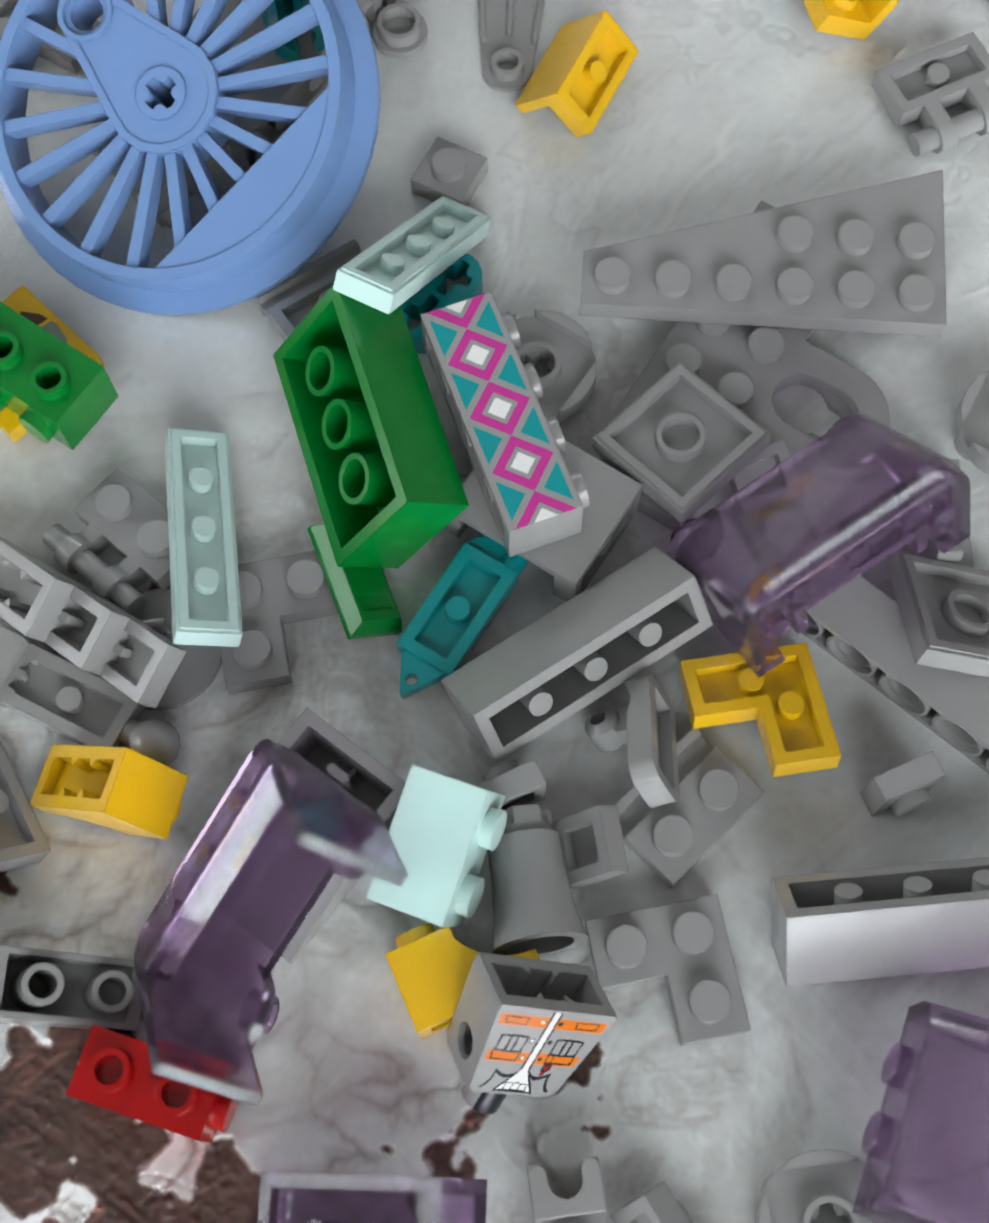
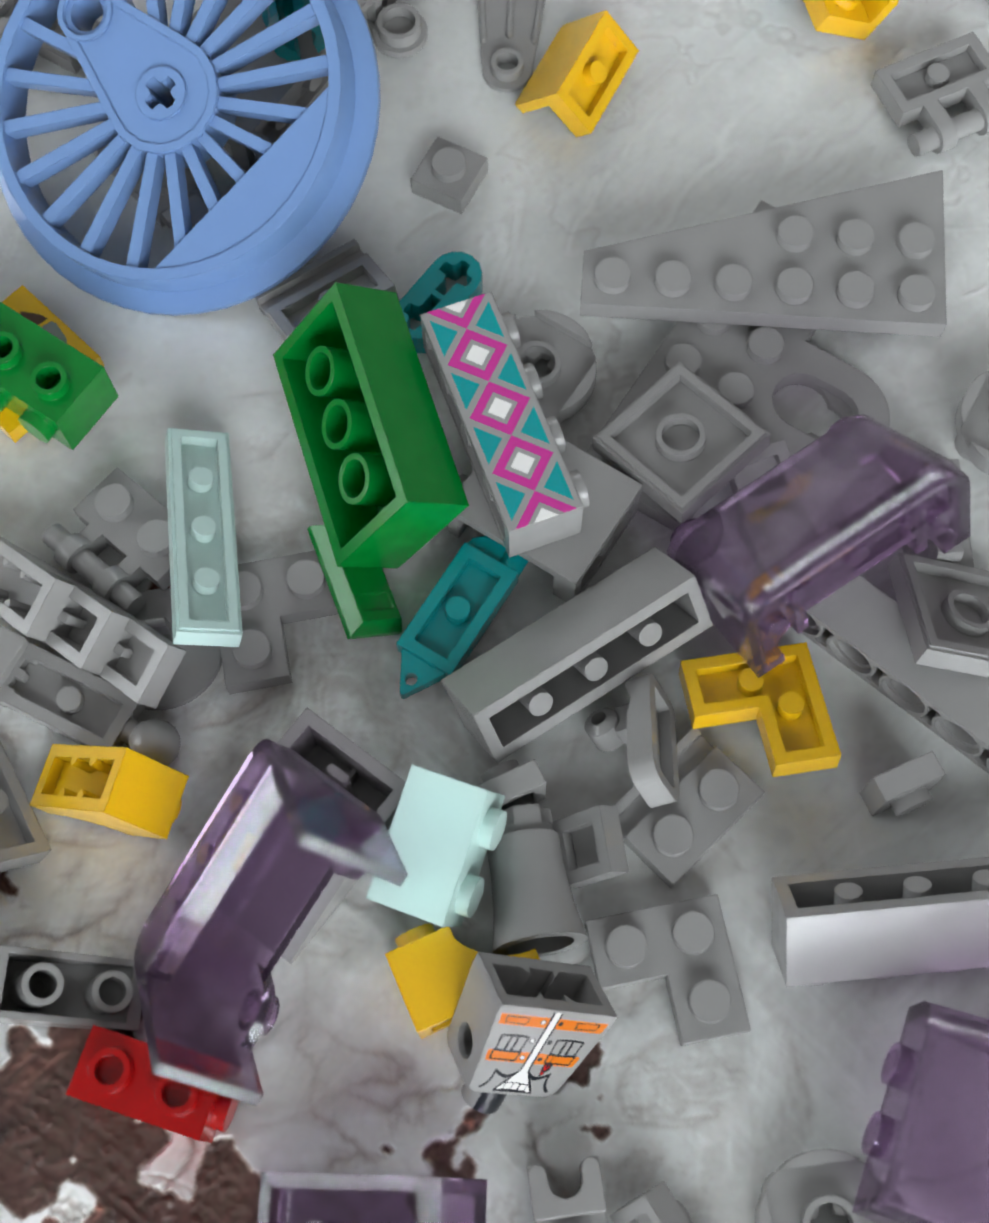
(412, 254): light aqua tile -> none

